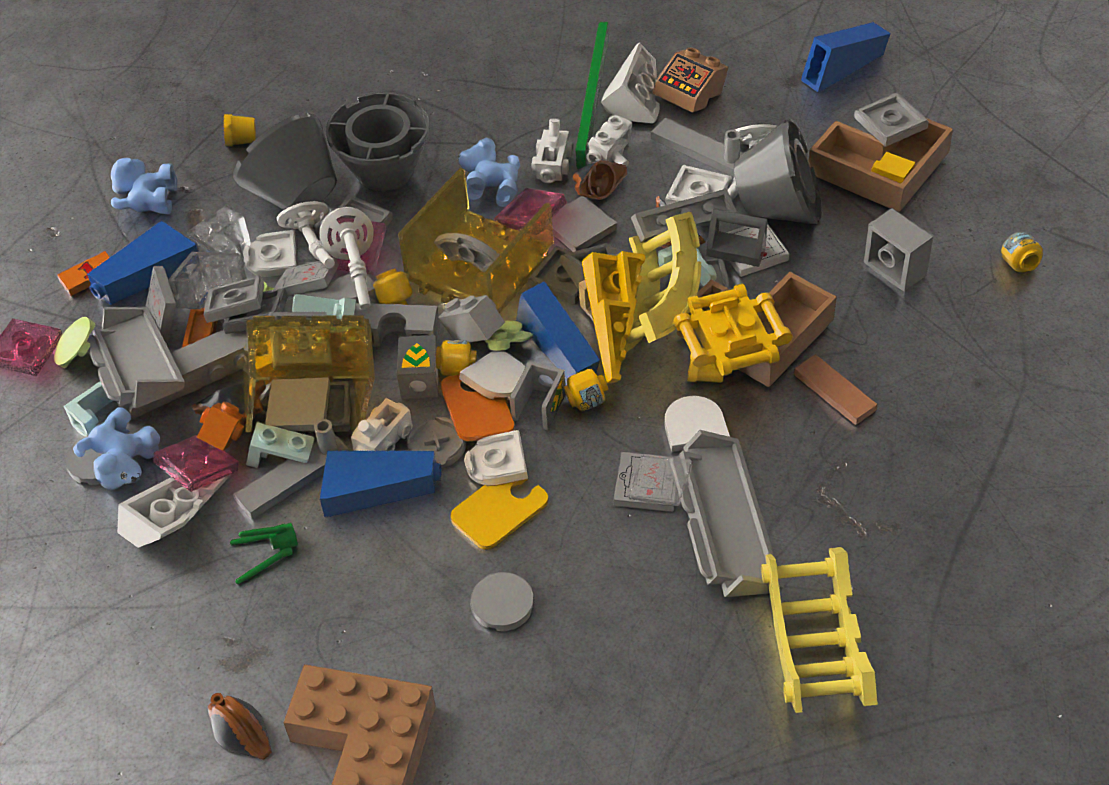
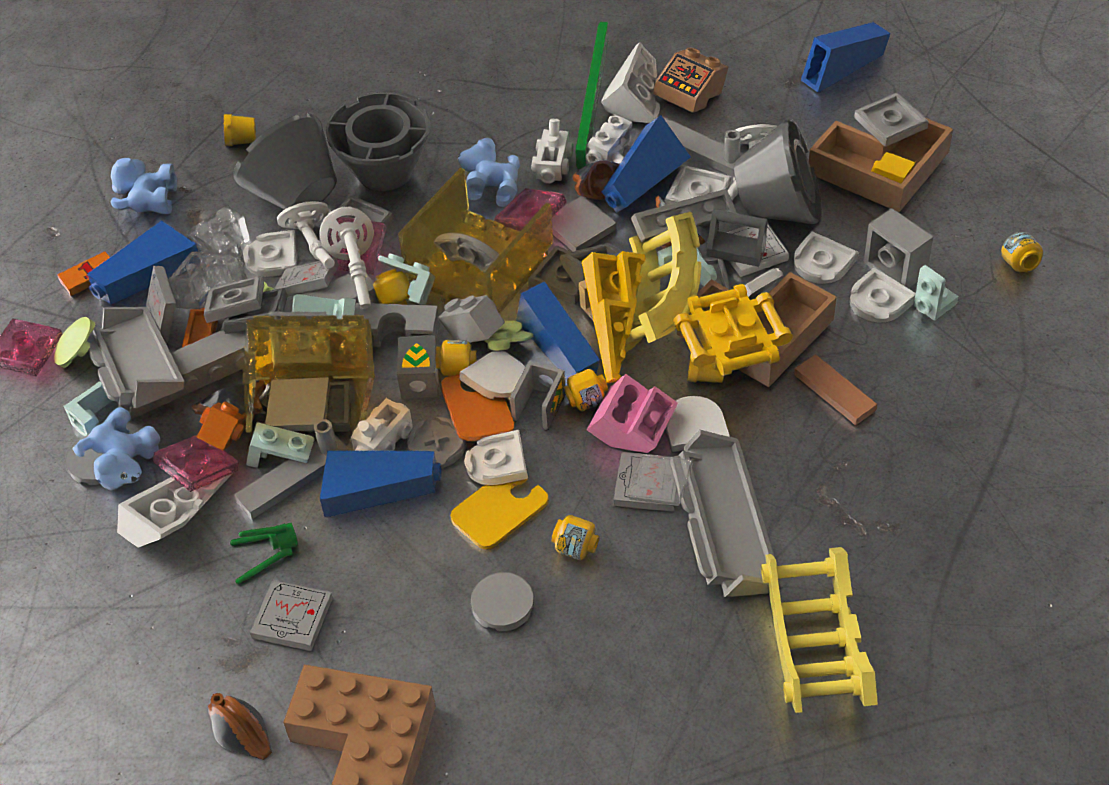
(291, 615): none -> light grey tile
(419, 288): none -> light aqua bracket
(575, 537): none -> head
(632, 416): none -> bright pink piece
(647, 162): none -> blue slope
(763, 282): none -> white tile
(823, 259): none -> white tile
(880, 297): none -> white tile
(932, 295): none -> light aqua bracket

